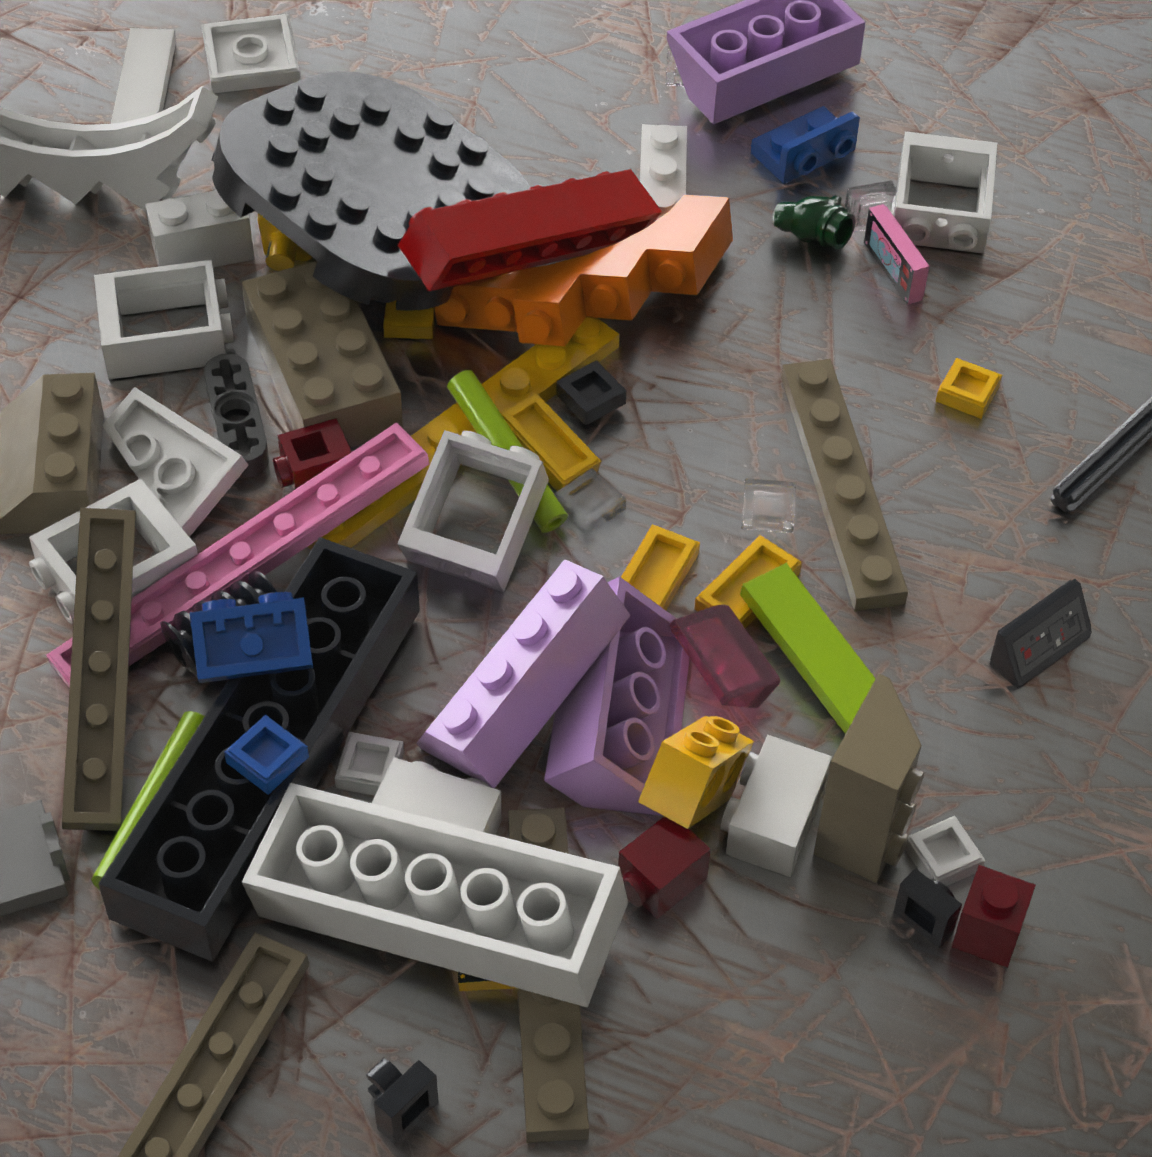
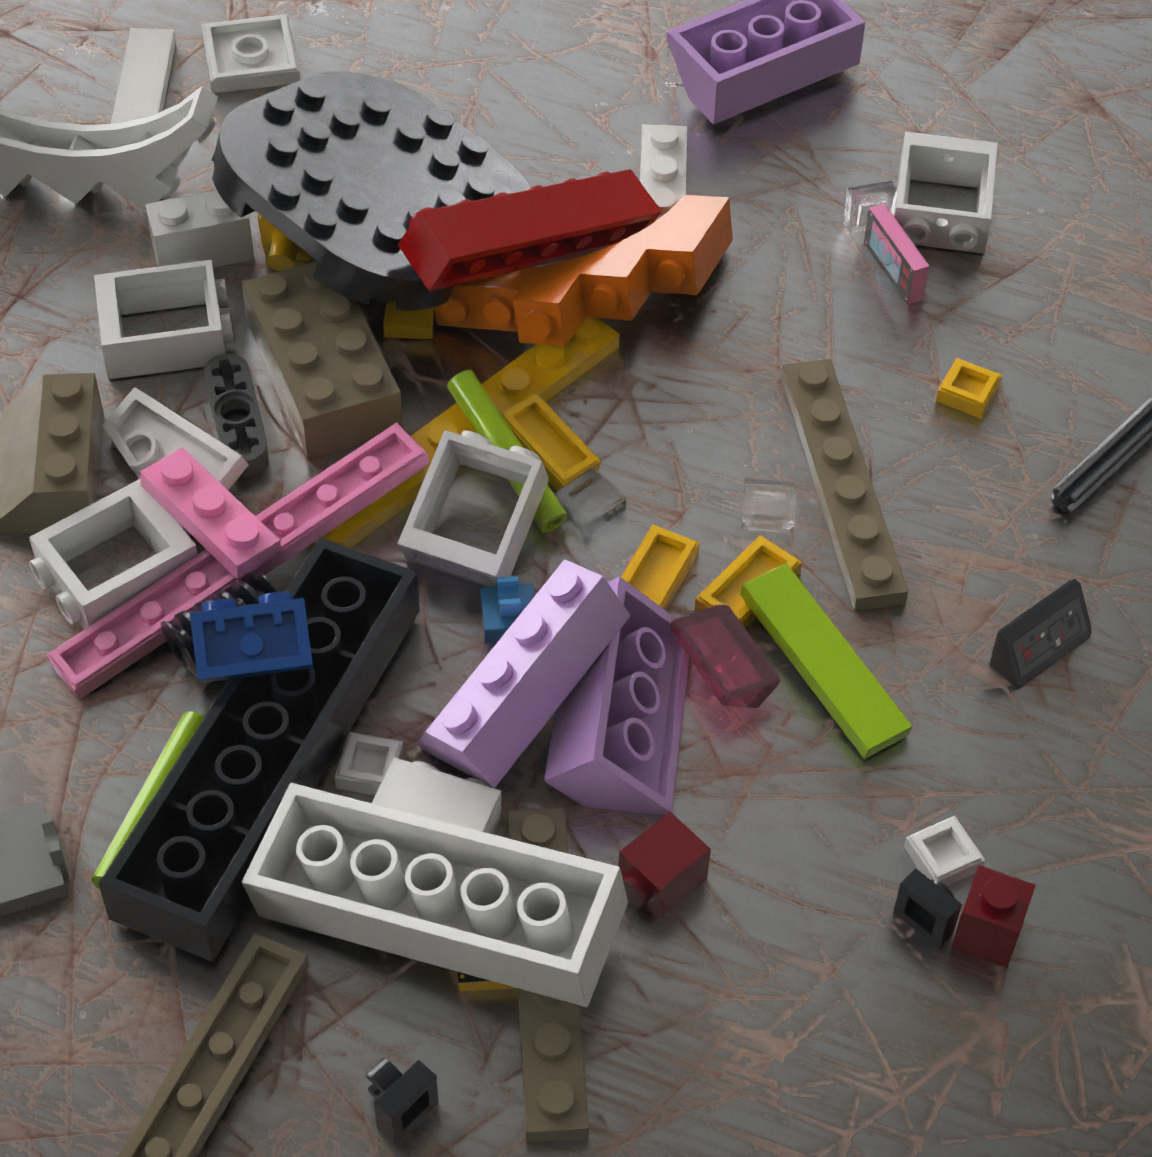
(99, 671): dark tan plate -> none
(210, 513): none -> bright pink plate
(266, 754): blue tile -> none
(309, 452): dark red brick -> none
(503, 605): none -> dark azure tile
(591, 392): black plate -> none
(696, 770): yellow brick -> none
(776, 805): white brick -> none
(806, 143): blue bracket -> none
(816, 220): dark green animal -> none
(871, 787): dark tan slope -> none

